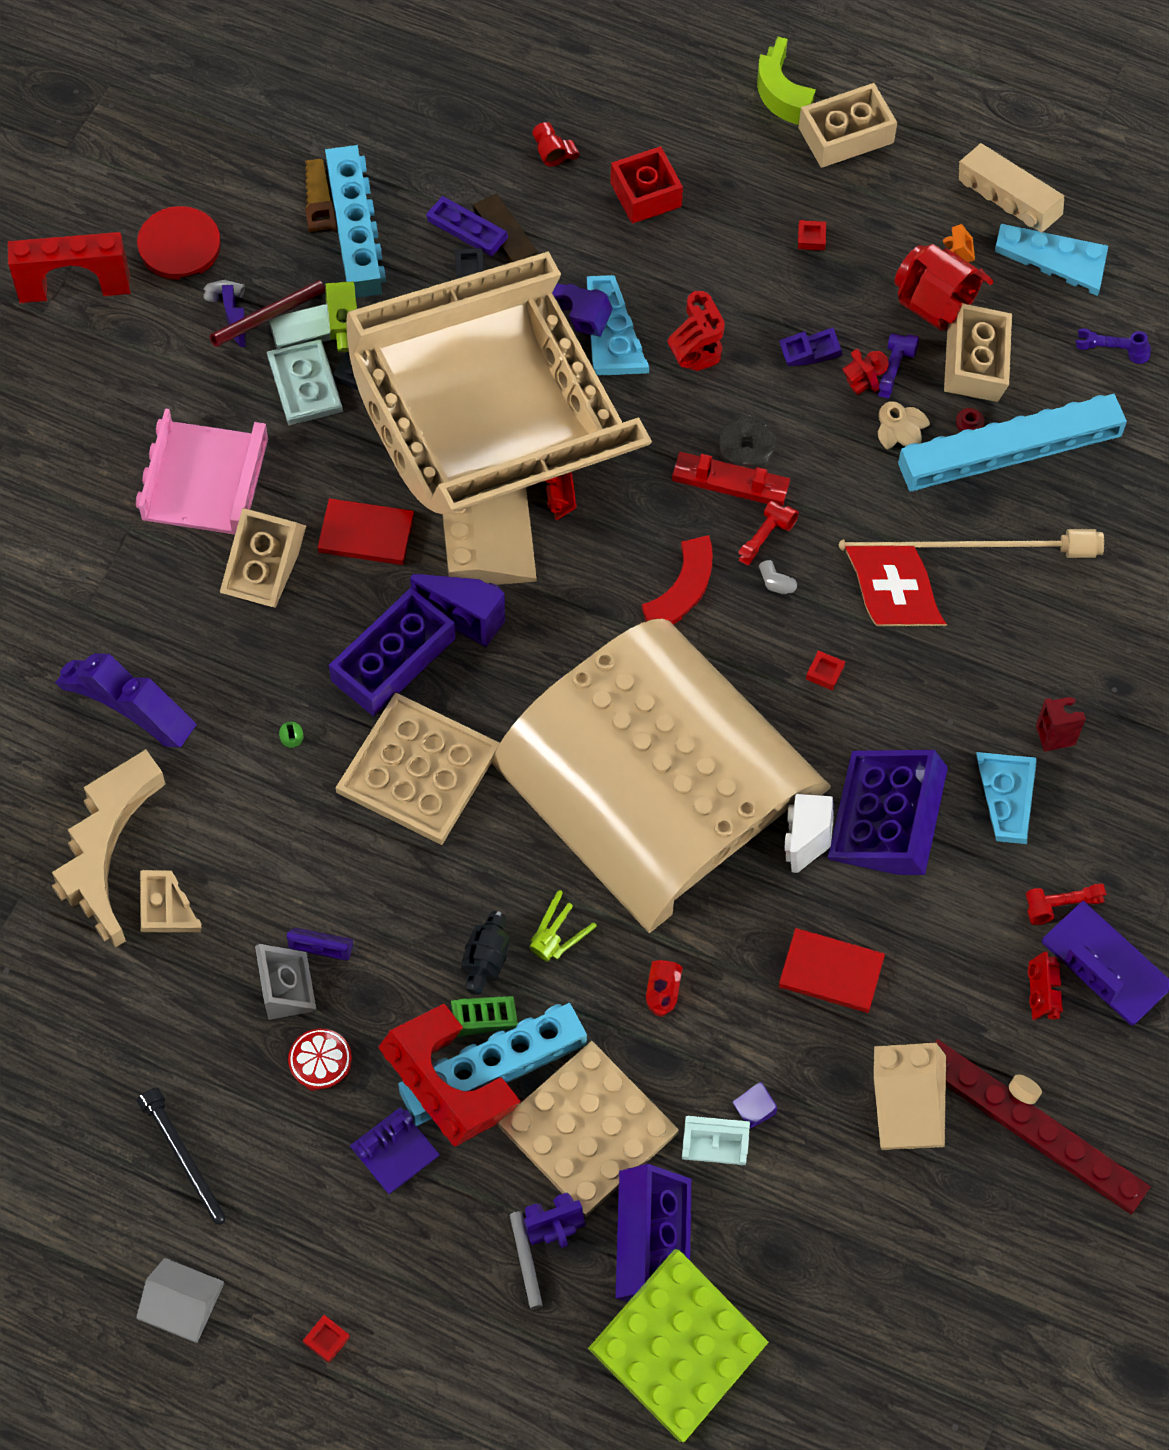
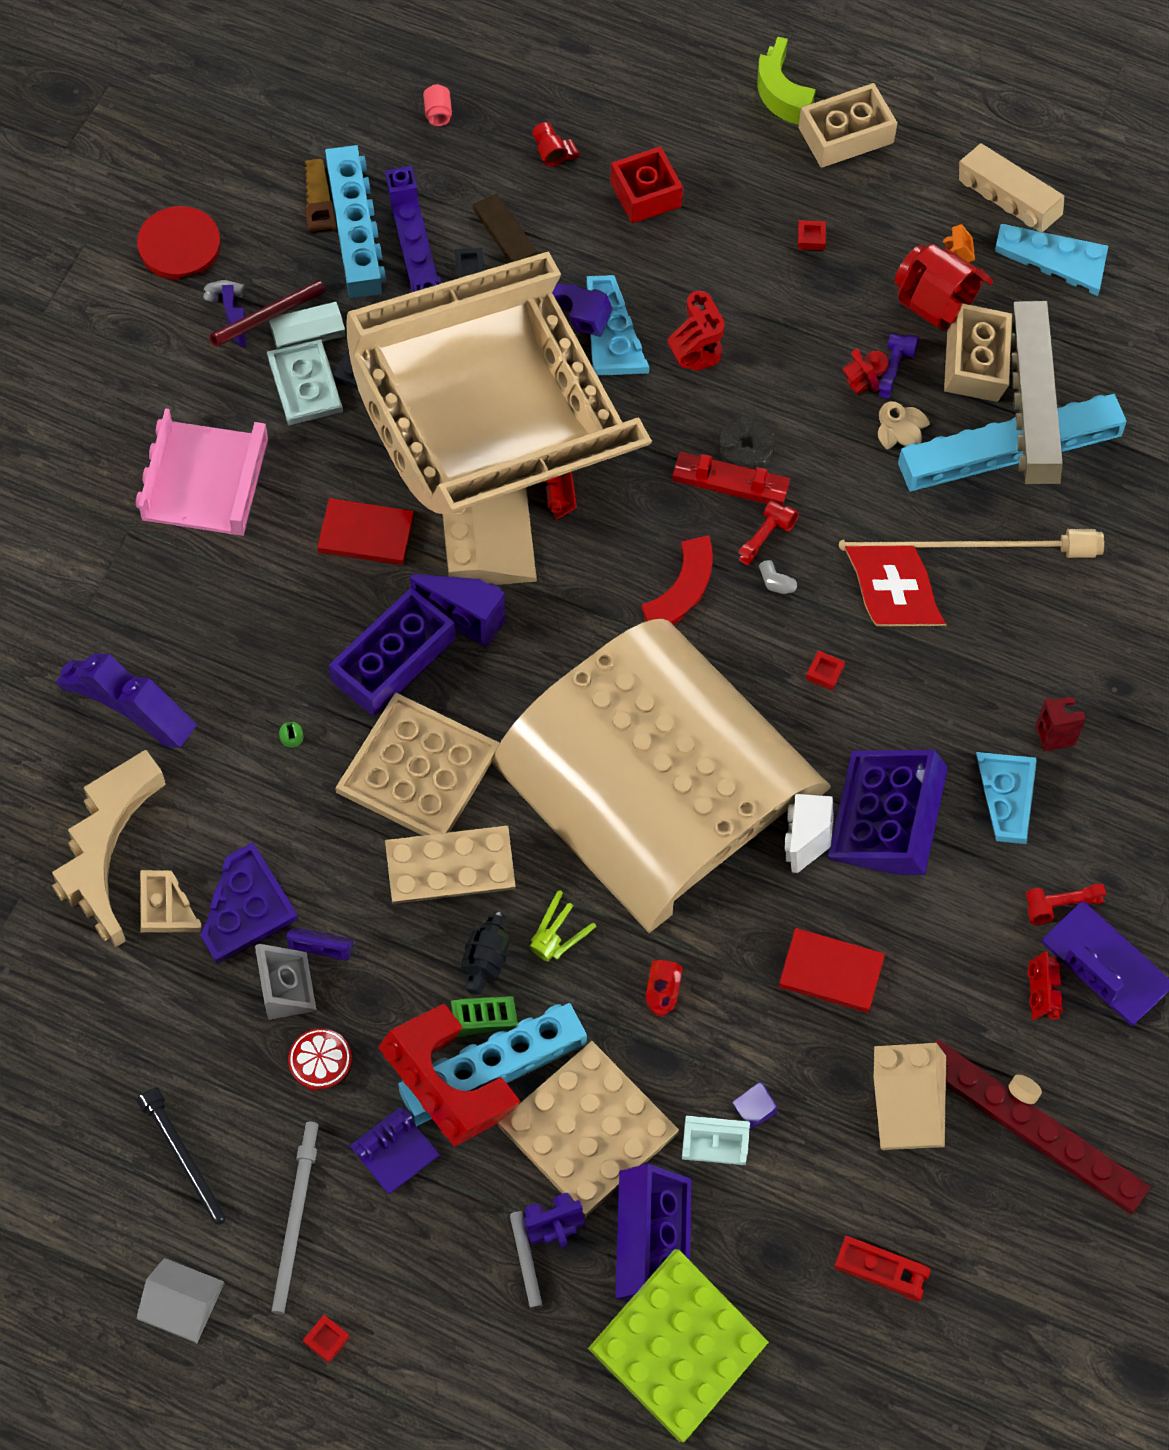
(99, 253): red arch -> none
(245, 905): none -> dark purple plate
(262, 557): tan slope -> none
(306, 1156): none -> light grey bar
(339, 301): lime torso -> none
(411, 228): none -> dark purple slope
(437, 105): none -> coral brick
(450, 864): none -> tan brick
(466, 226): dark purple plate -> none
(810, 349): dark purple slope -> none
(881, 1268): none -> red plate
(969, 413): dark red plate -> none
(1035, 394): none -> brick
(1137, 345): dark purple brick -> none

